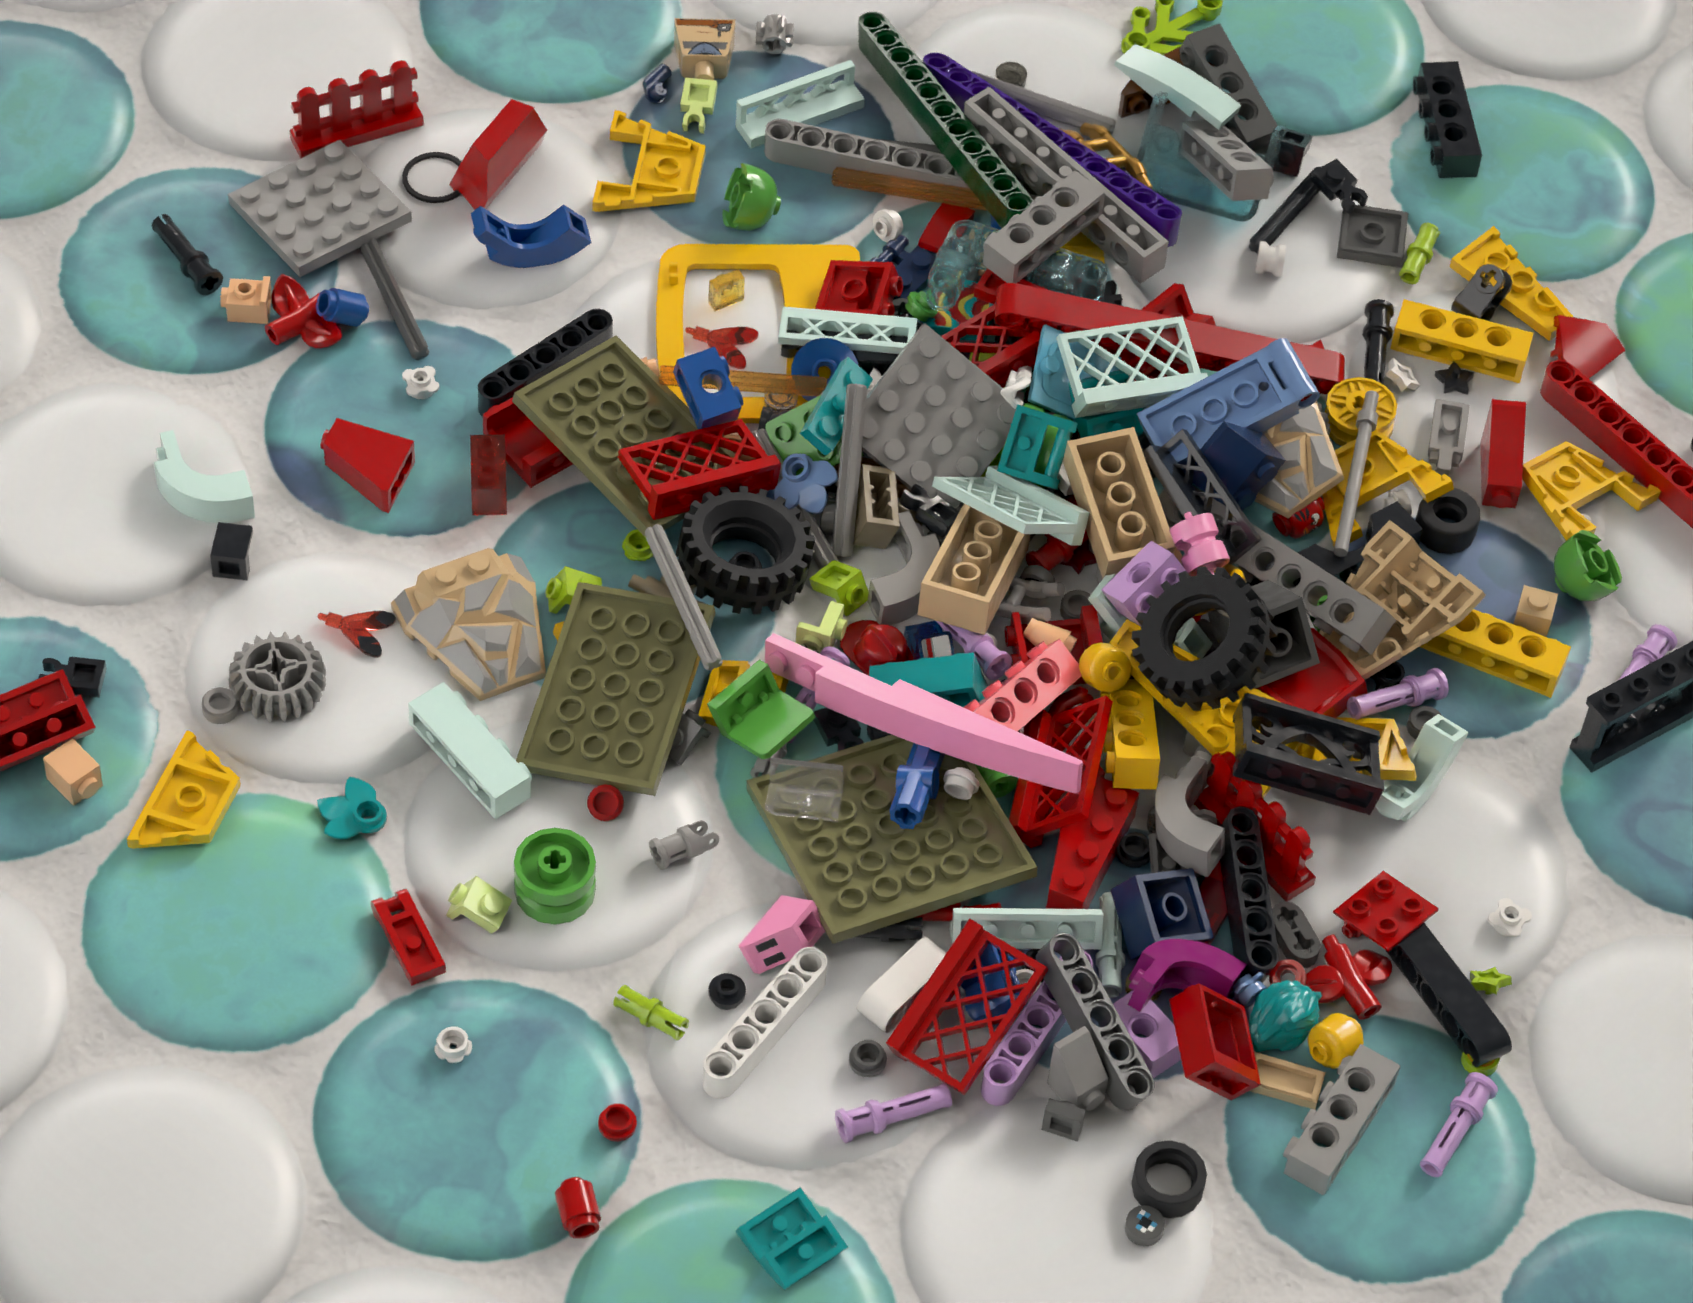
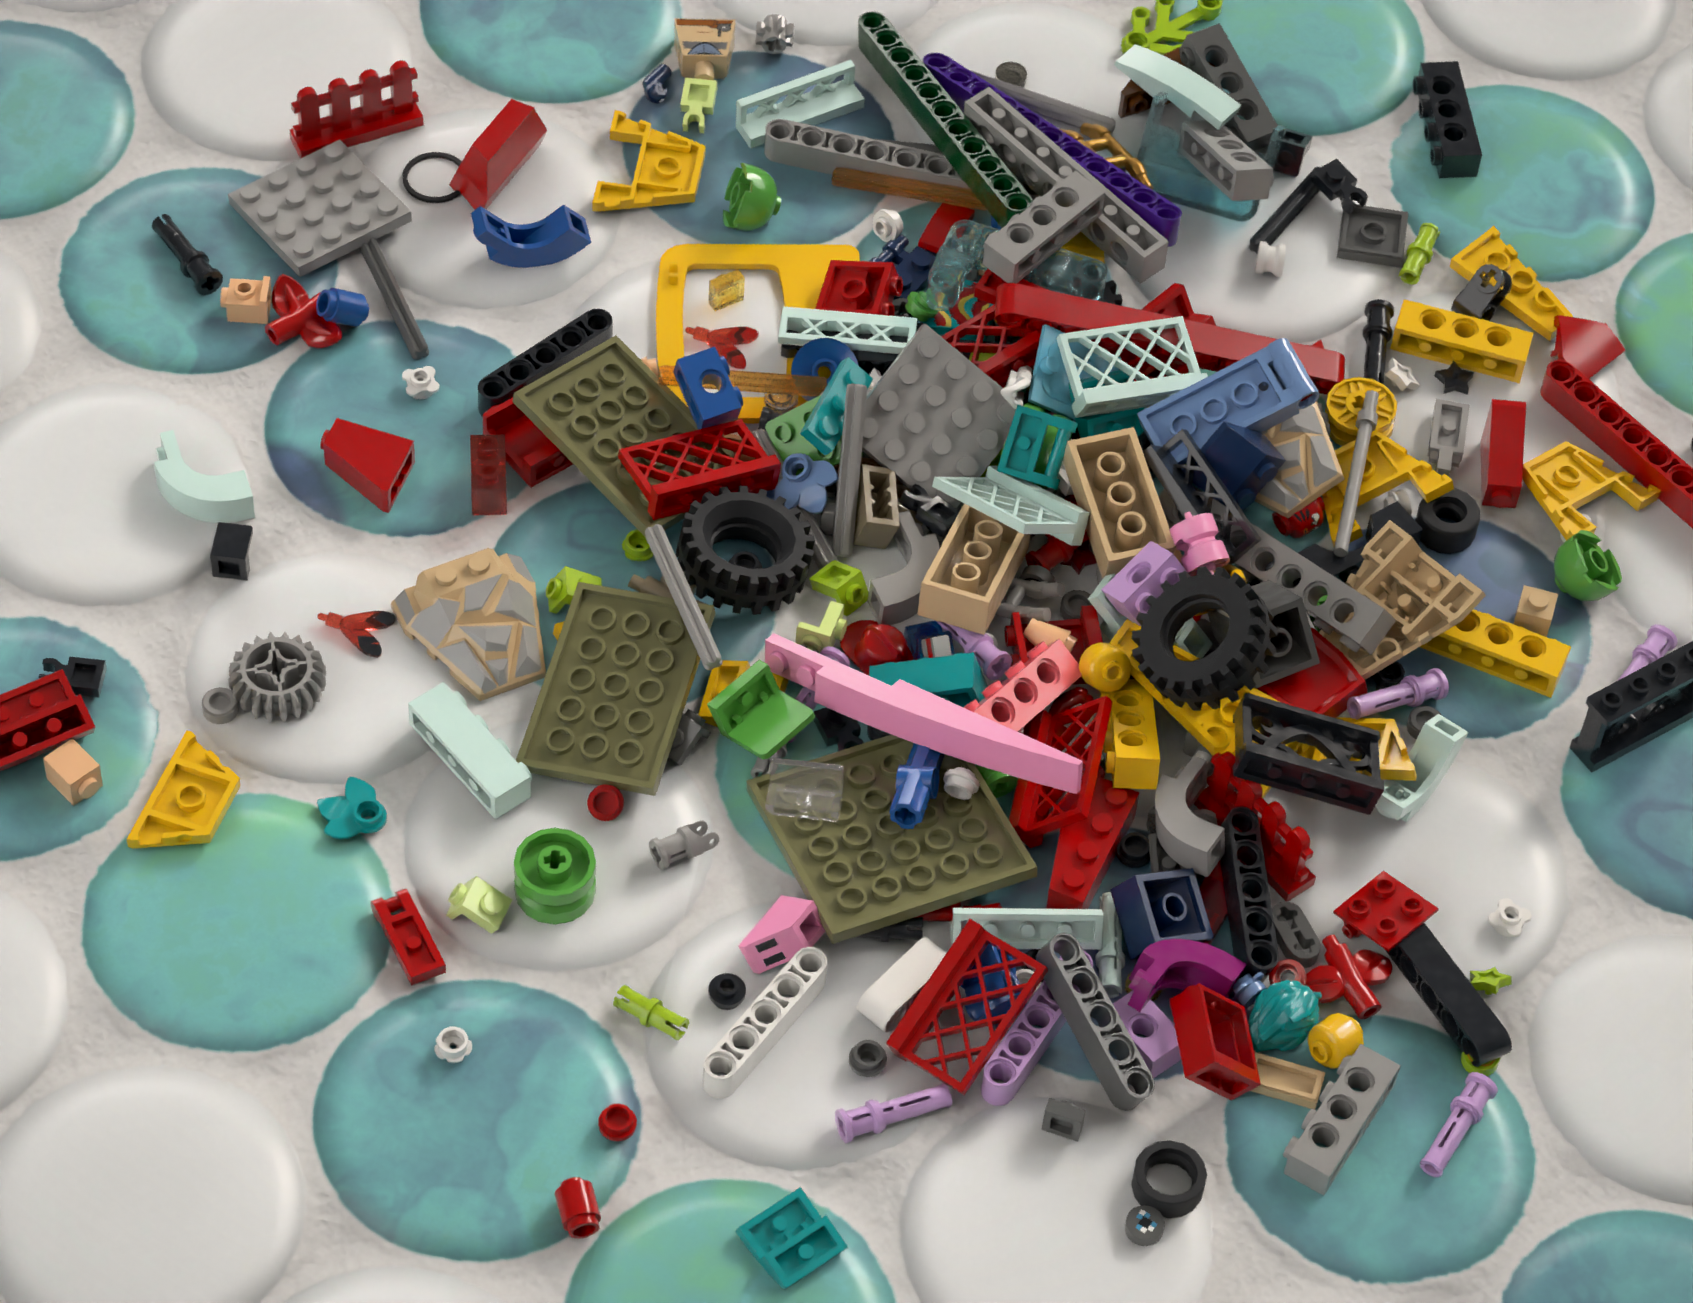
(1077, 1071): light grey slope -> none

